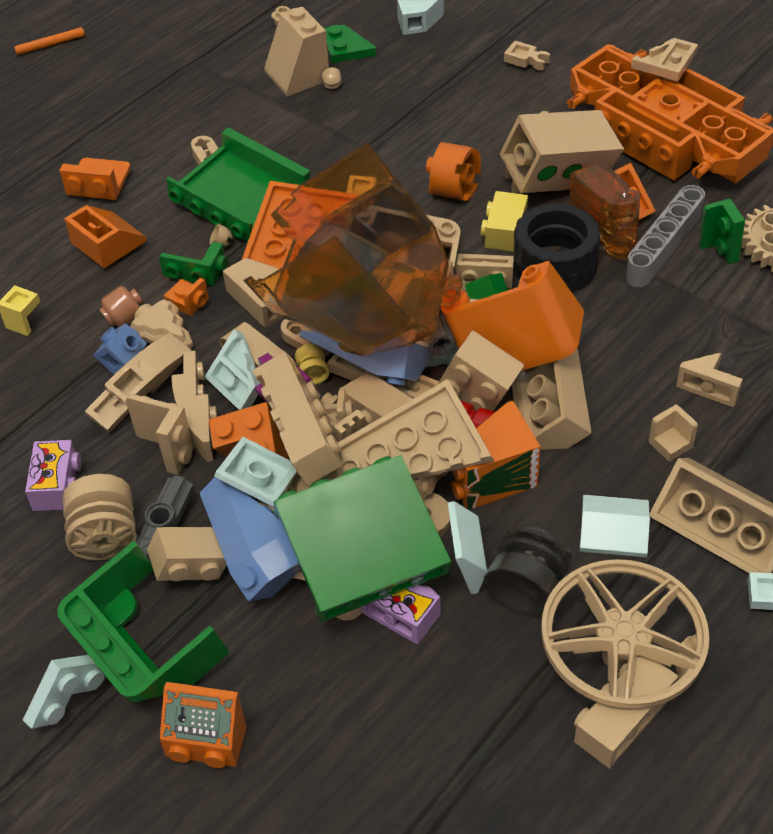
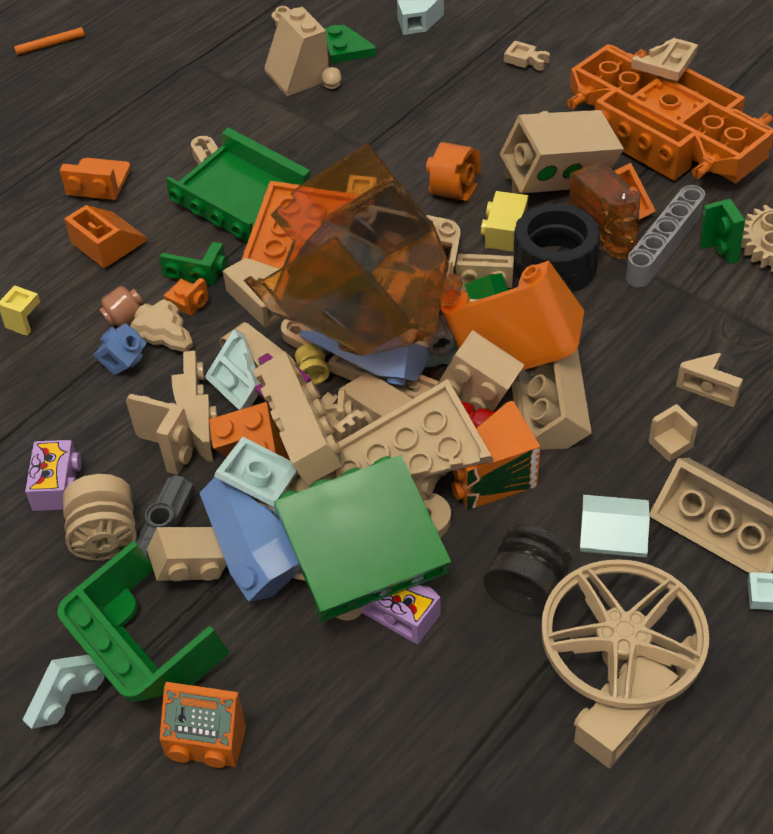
(137, 377): tan slope -> none
(220, 235): tan hinge -> none
(468, 545): light aqua slope -> none

